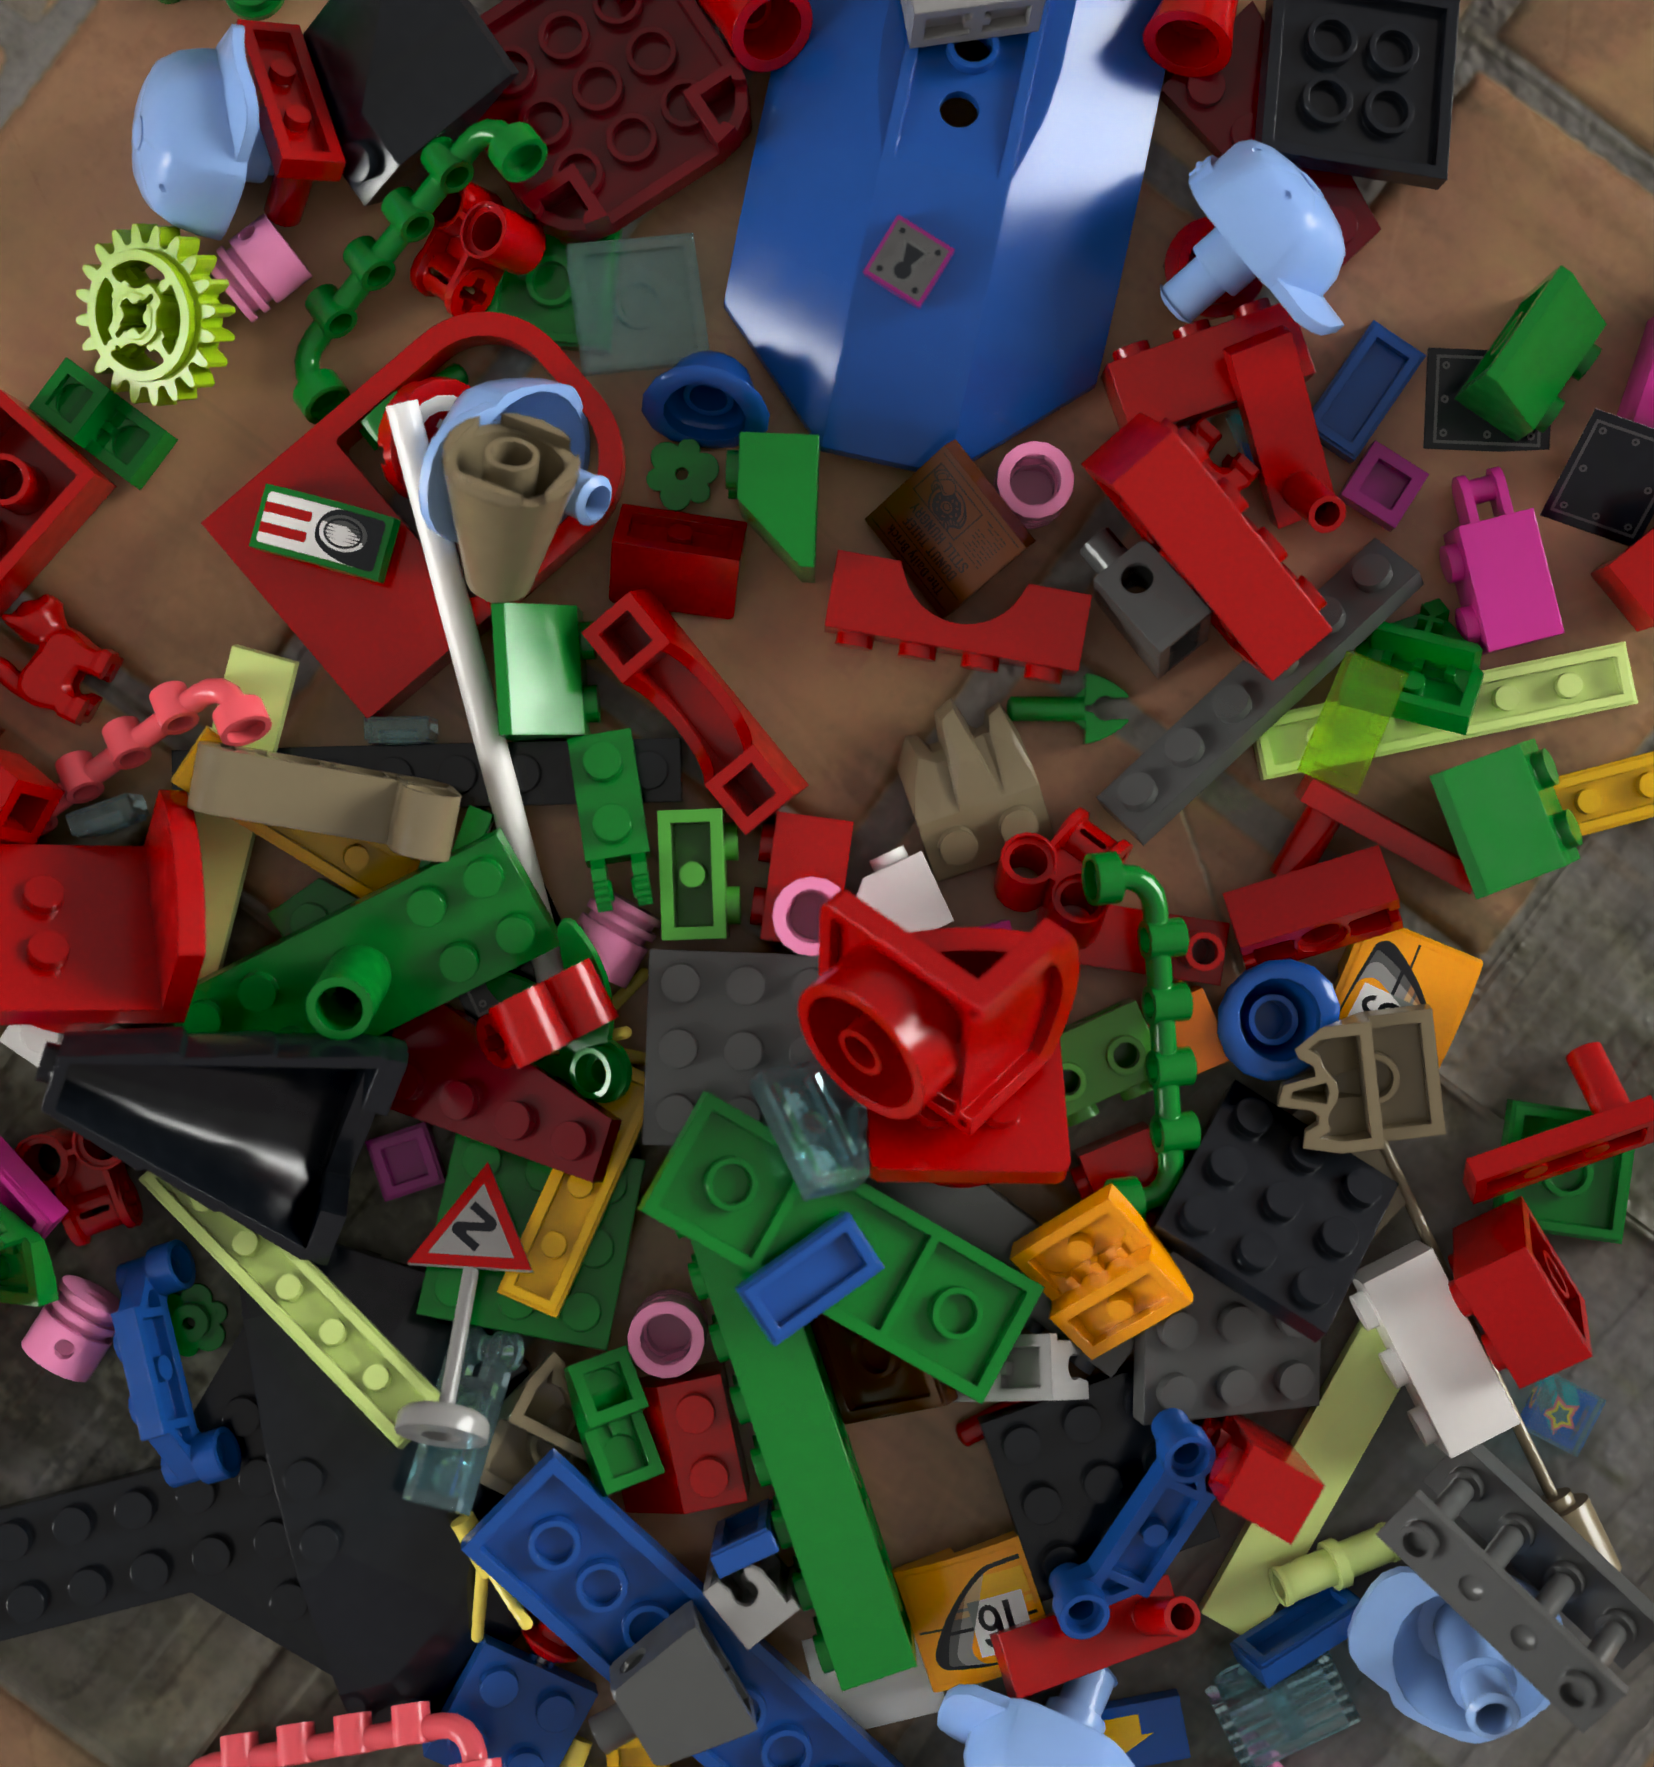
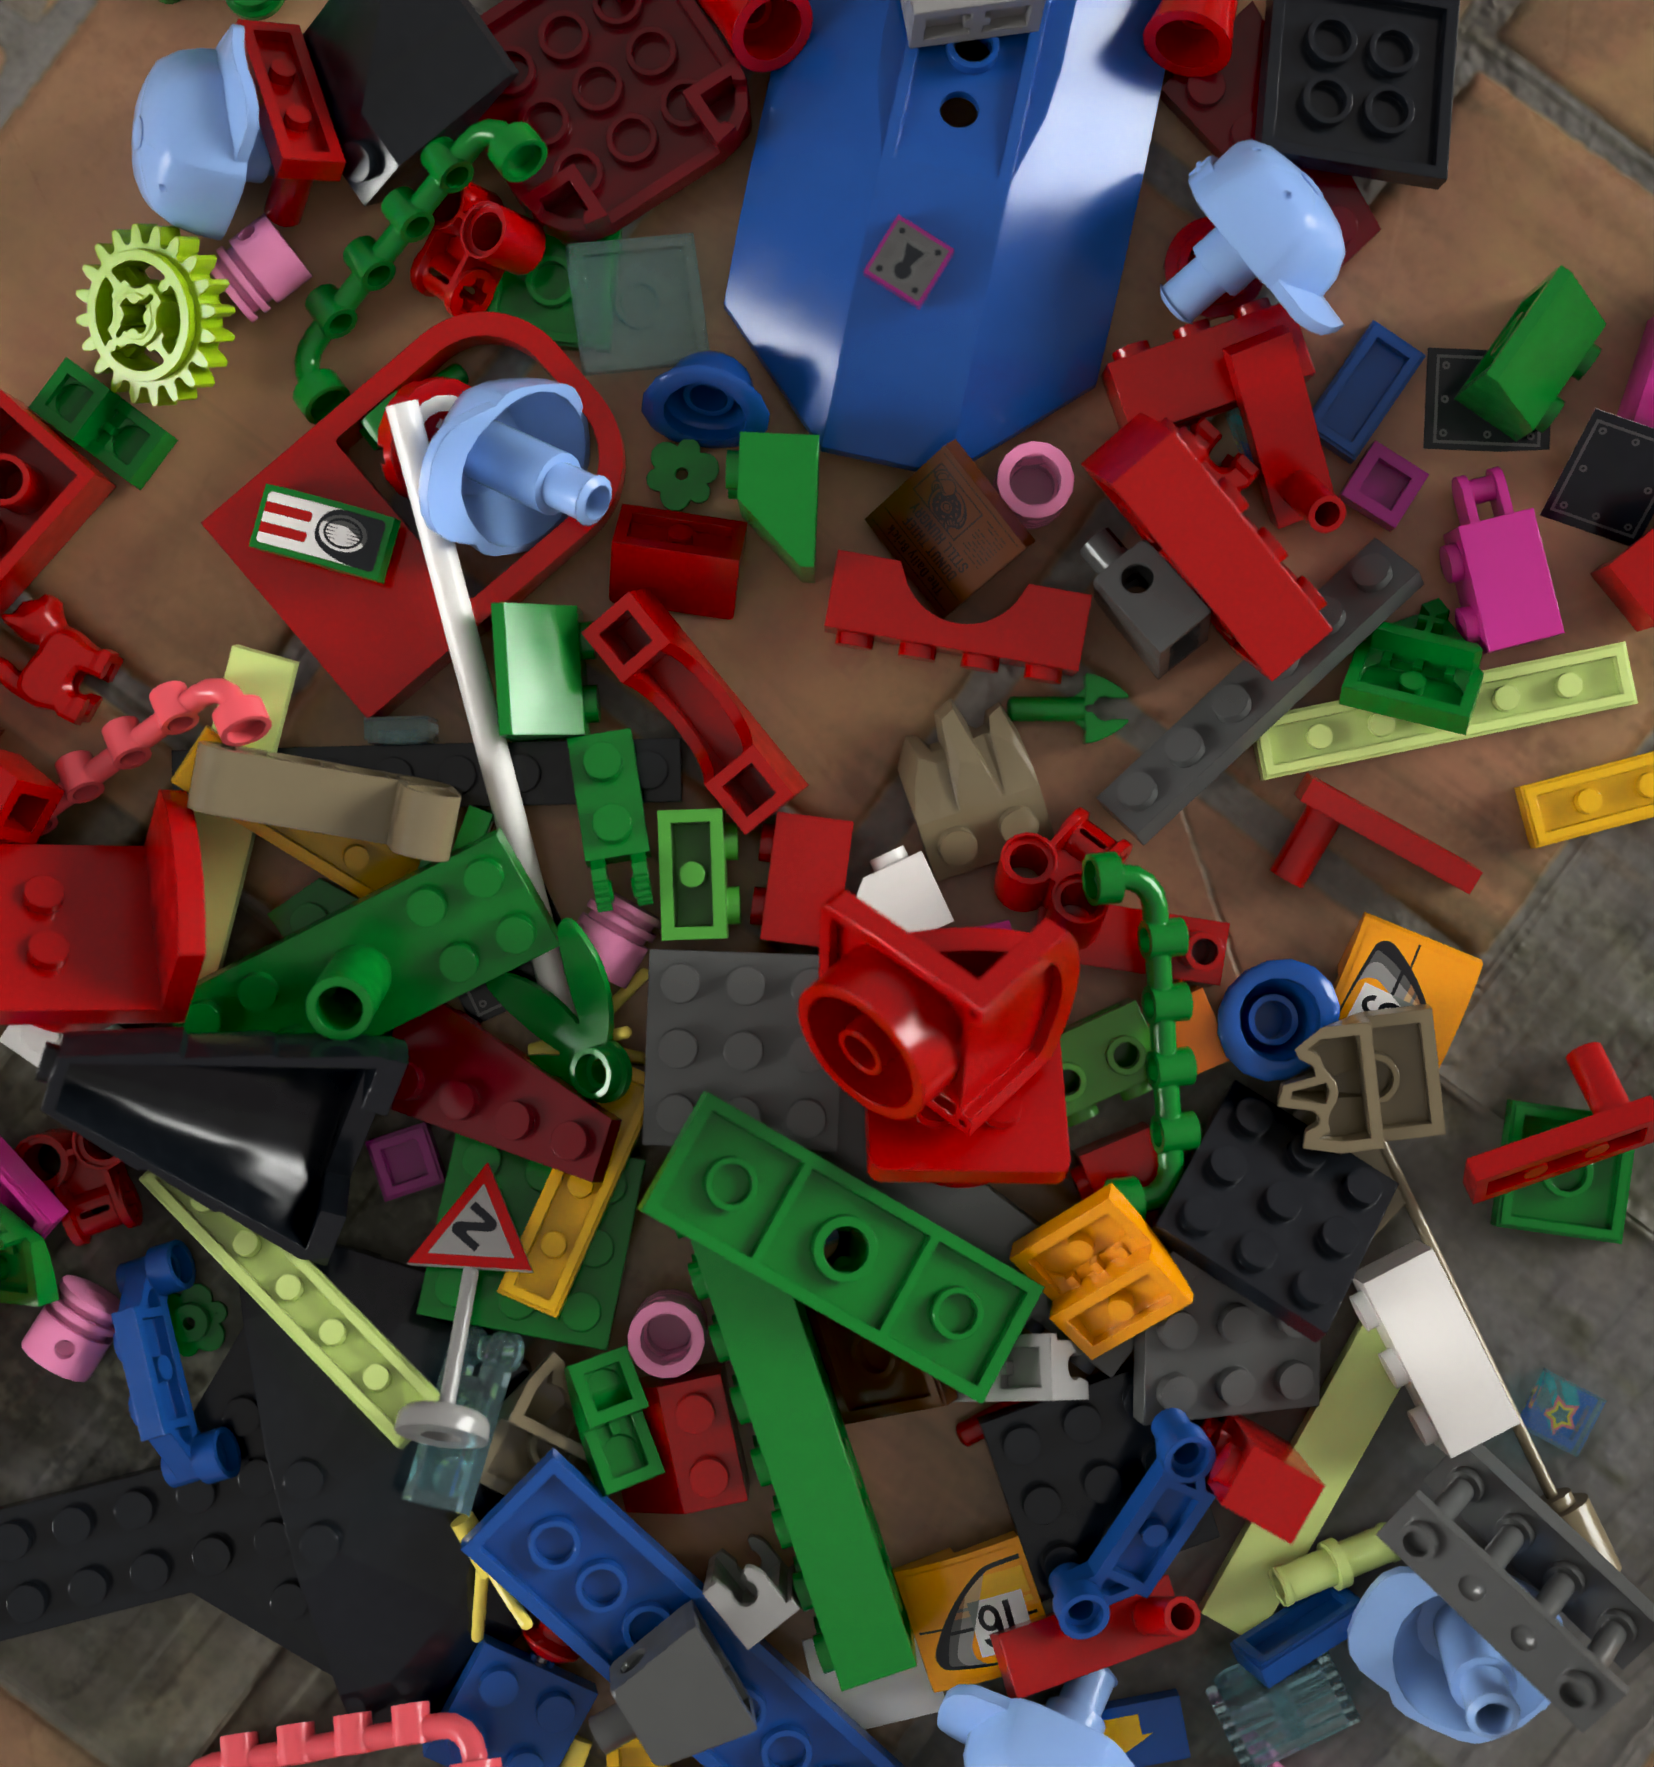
(107, 816): clear light blue tile -> none
(507, 499): dark tan cone -> none
(545, 1017): red piece -> none
(744, 1538): blue tile -> none
(798, 913): bright pink piece -> none
(809, 1278): blue tile -> none
(814, 1127): clear light blue wing -> none
(1315, 908): red piece -> none
(1353, 722): clear neon green tile -> none
(1507, 817): green slope -> none
(1518, 1294): red brick -> none

